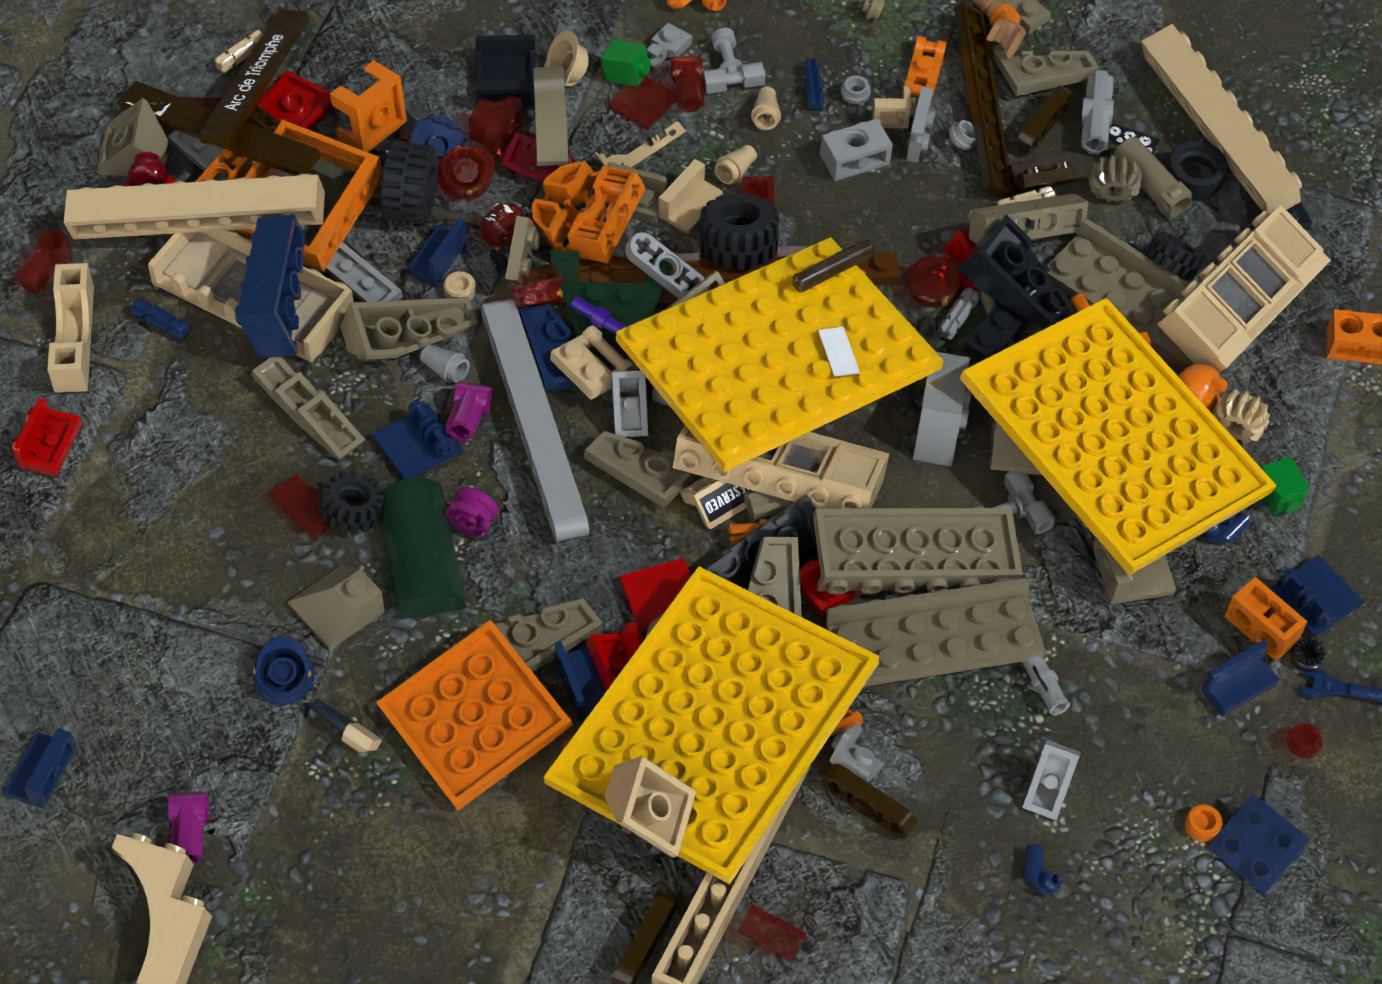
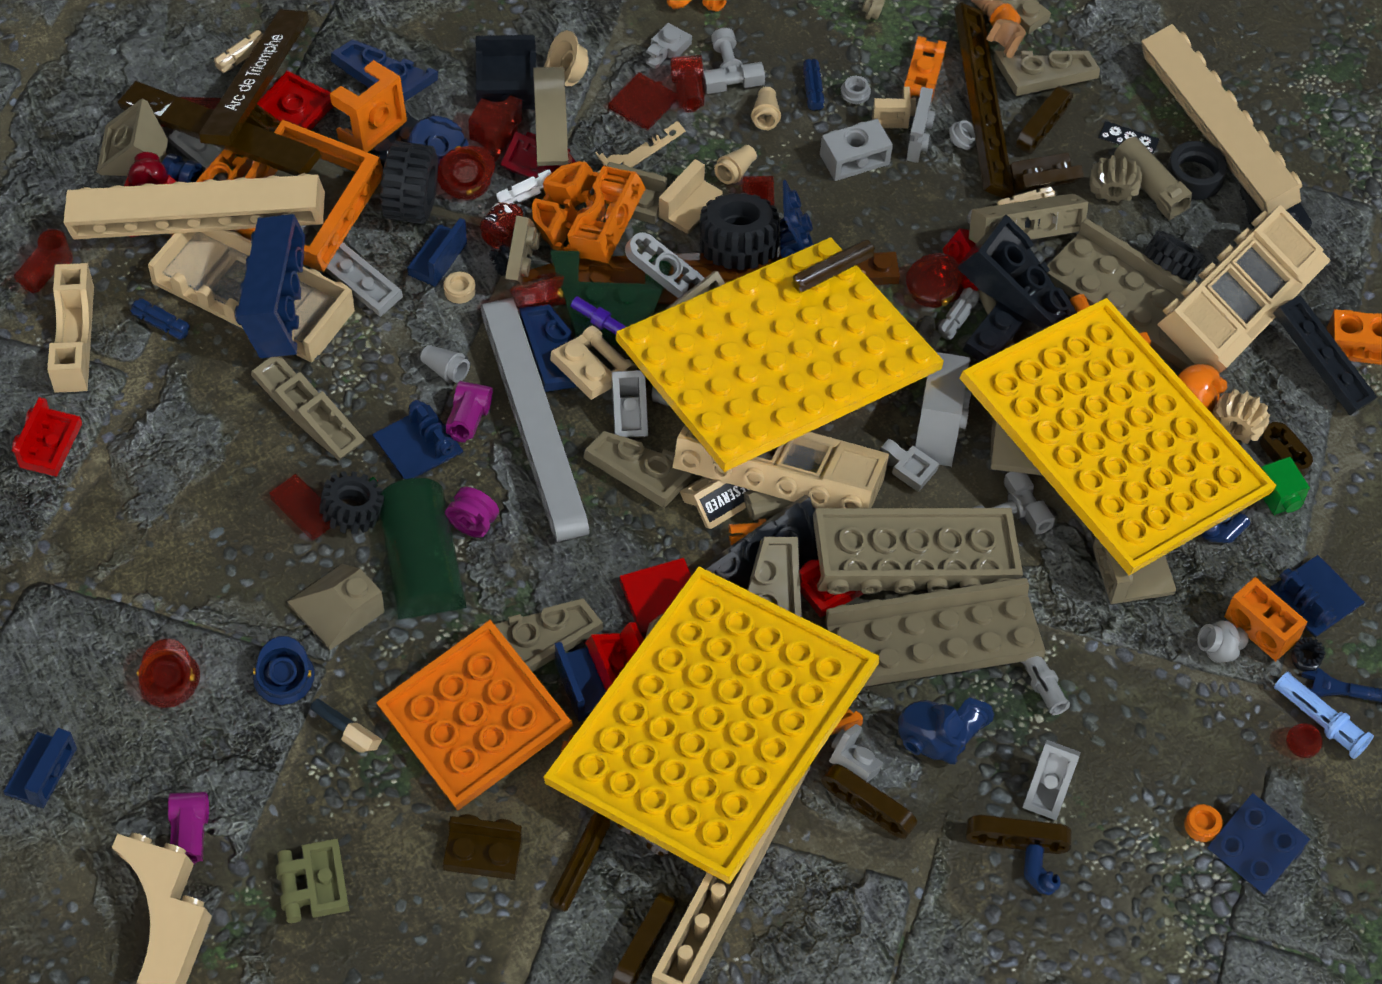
(167, 674): none -> clear red piece
(182, 170): none -> dark blue wheel
(324, 879): none -> olive plate
(356, 55): none -> dark blue wing
(403, 326): dark tan wedge -> none
(483, 847): none -> dark brown bracket
(524, 189): none -> white axle
(579, 862): none -> dark brown axle
(625, 62): green brick -> none
(650, 803): tan slope -> none
(772, 932): clear red piece -> none
(794, 225): none -> dark blue hinge
(839, 351): white sticker -> none
(911, 466): none -> light grey plate
(940, 729): none -> dark blue head
(1018, 833): none -> dark brown beam
(1097, 112): light grey piece -> none
(1222, 641): none -> light grey animal
(1239, 680): dark blue panel -> none
(1288, 447): none -> dark brown beam
(1325, 355): none -> black plate
(1336, 724): none -> light blue pin

